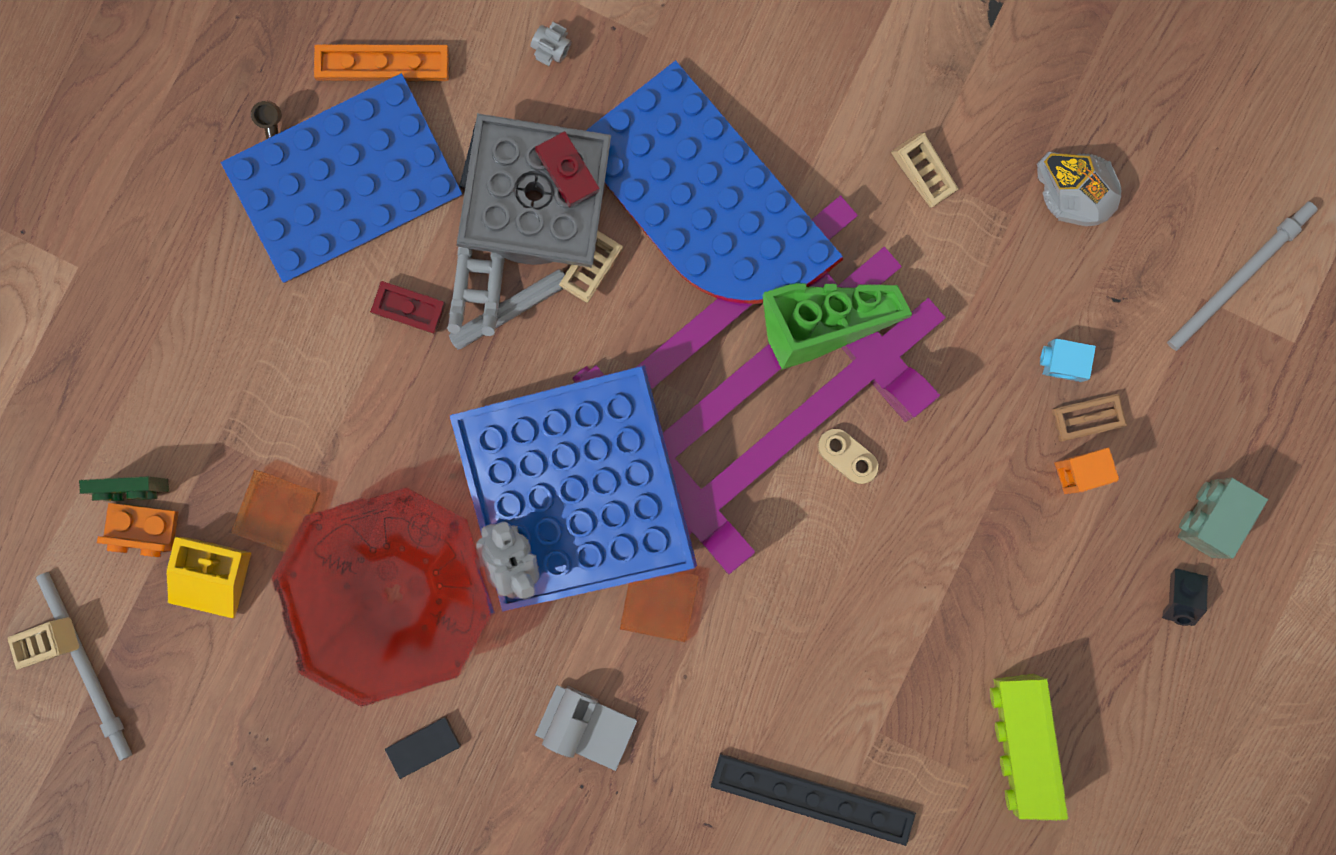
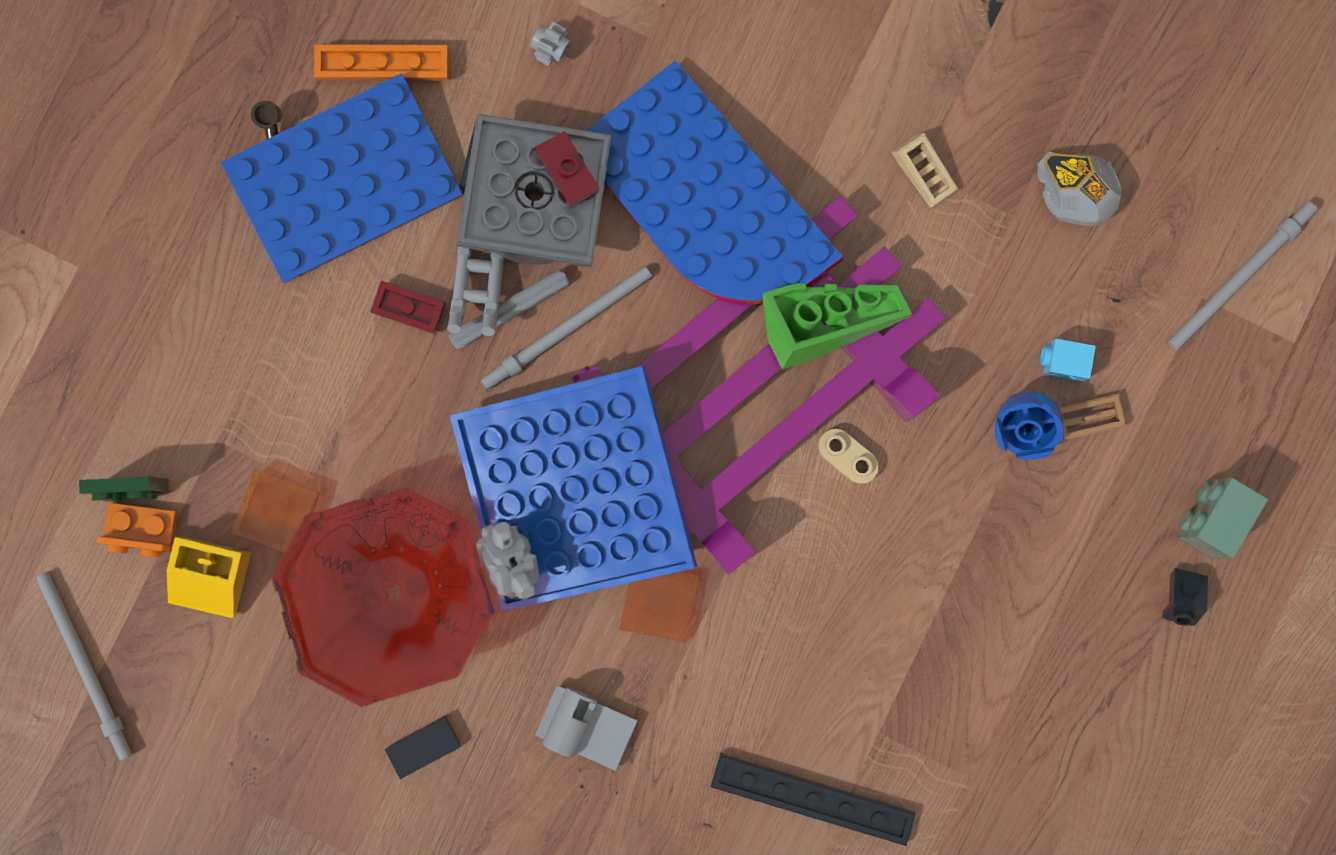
(43, 642): tan slope -> none
(512, 365): none -> light grey bar
(606, 244): tan slope -> none
(1029, 425): none -> blue cylinder
(1029, 747): lime slope -> none
(1086, 471): orange panel -> none

